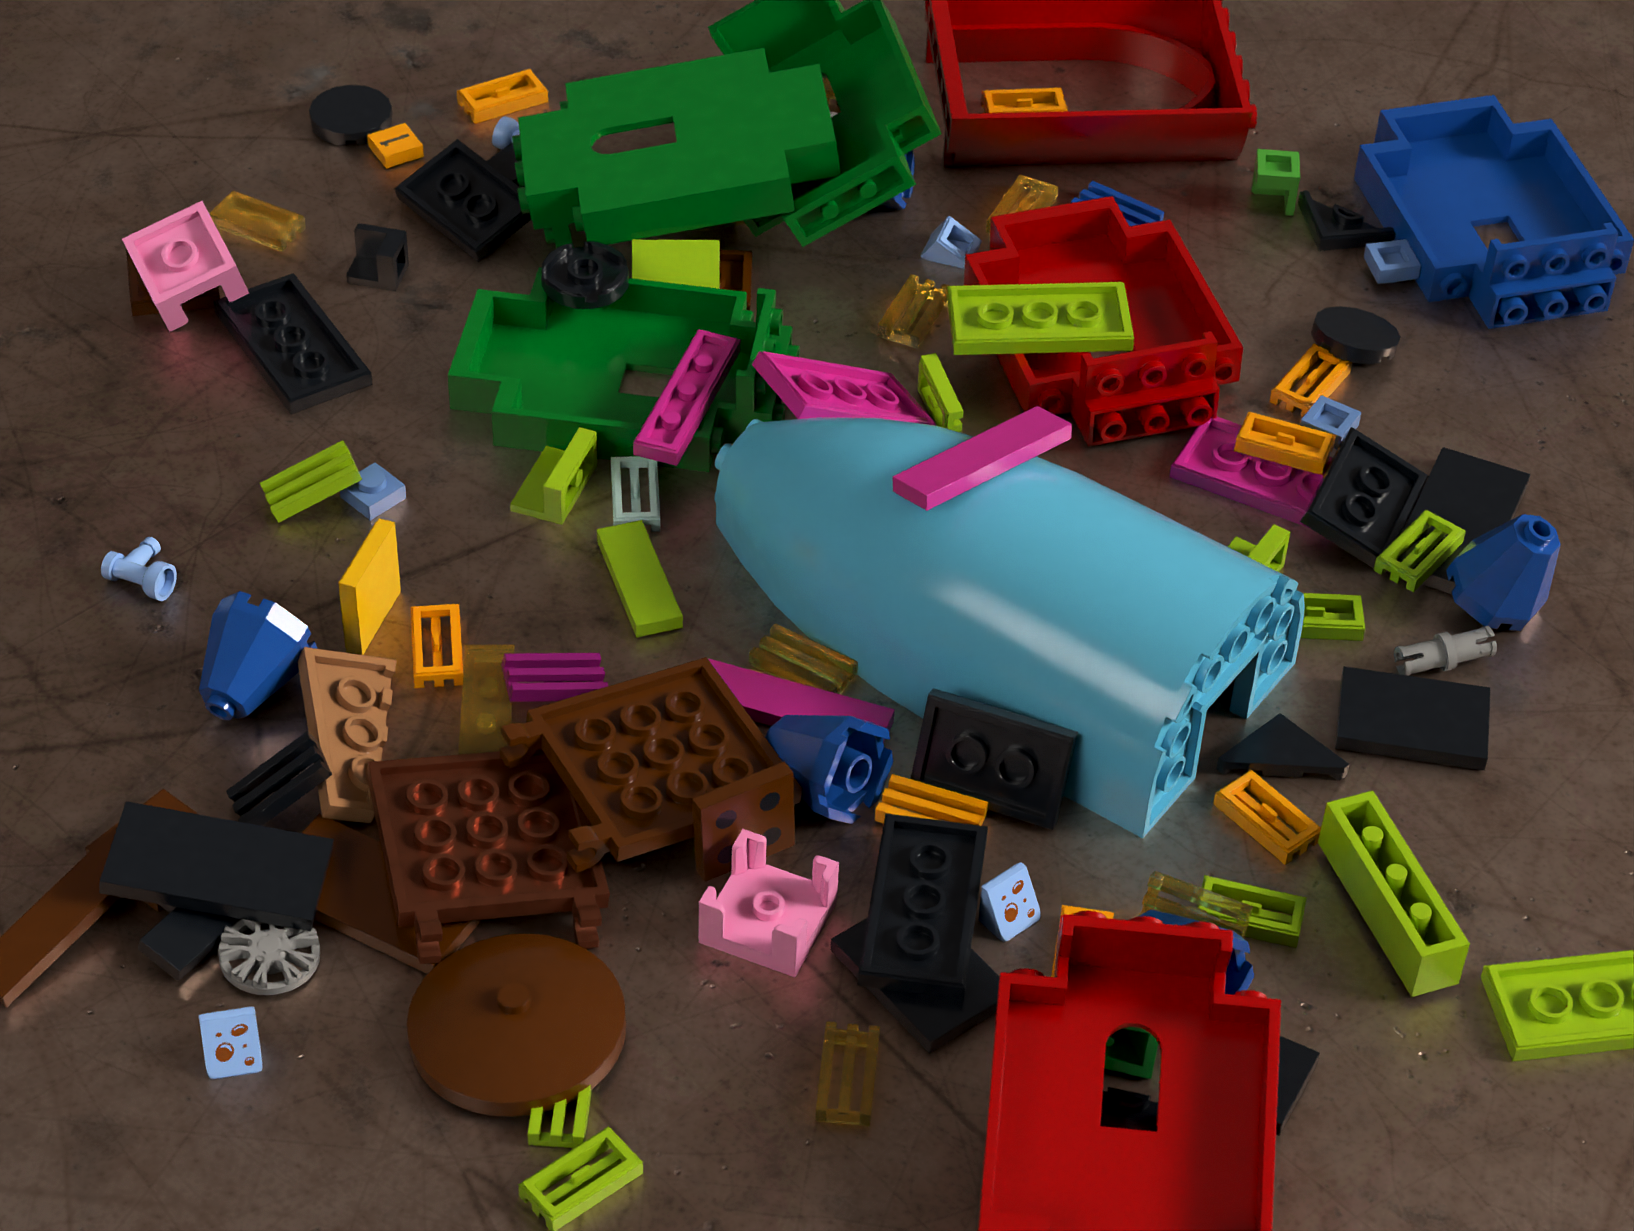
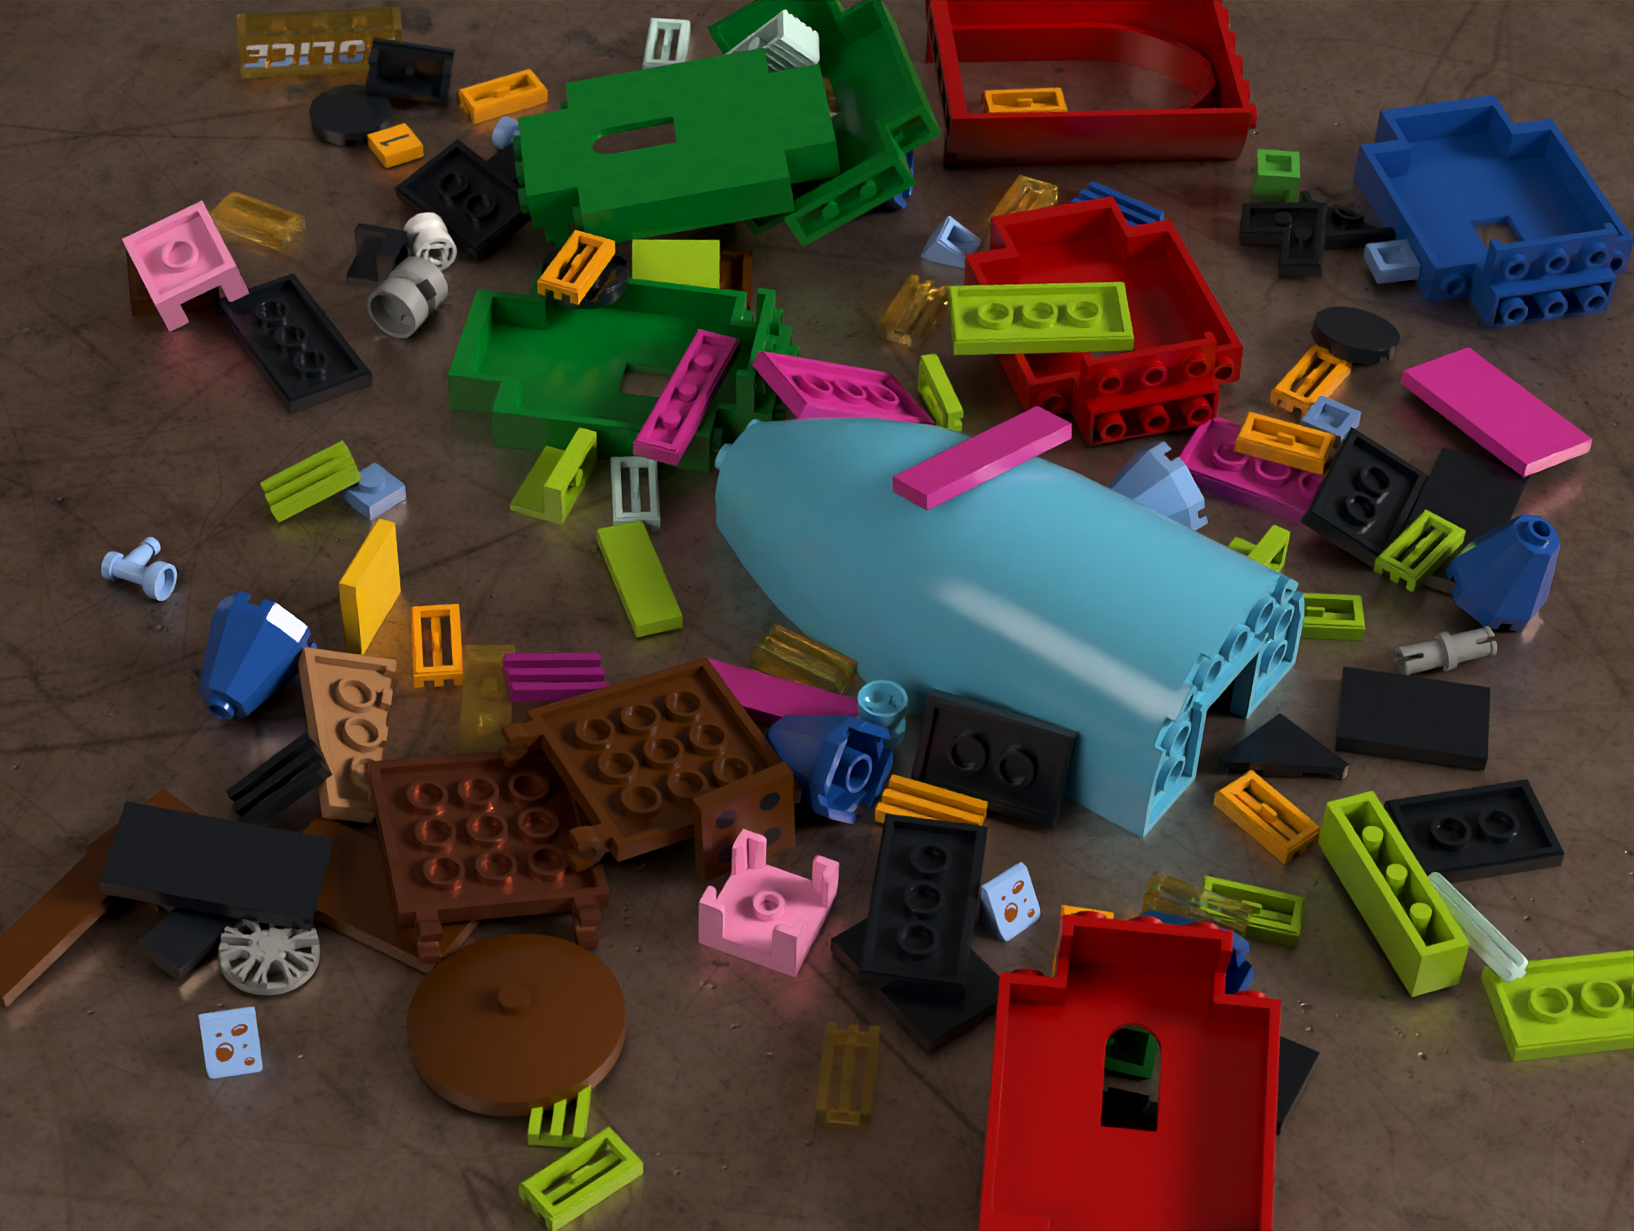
(312, 40): none -> clear yellow brick
(407, 297): none -> light grey wheel
(410, 70): none -> black hinge
(430, 240): none -> white wheel
(584, 268): none -> light orange tile
(669, 25): none -> light aqua tile
(785, 42): none -> light aqua brick
(884, 705): none -> medium azure wheel
(1161, 485): none -> light blue cone
(1295, 227): none -> black tile
(1477, 831): none -> black tile
(1481, 934): none -> light aqua axle
(1496, 411): none -> dark pink tile

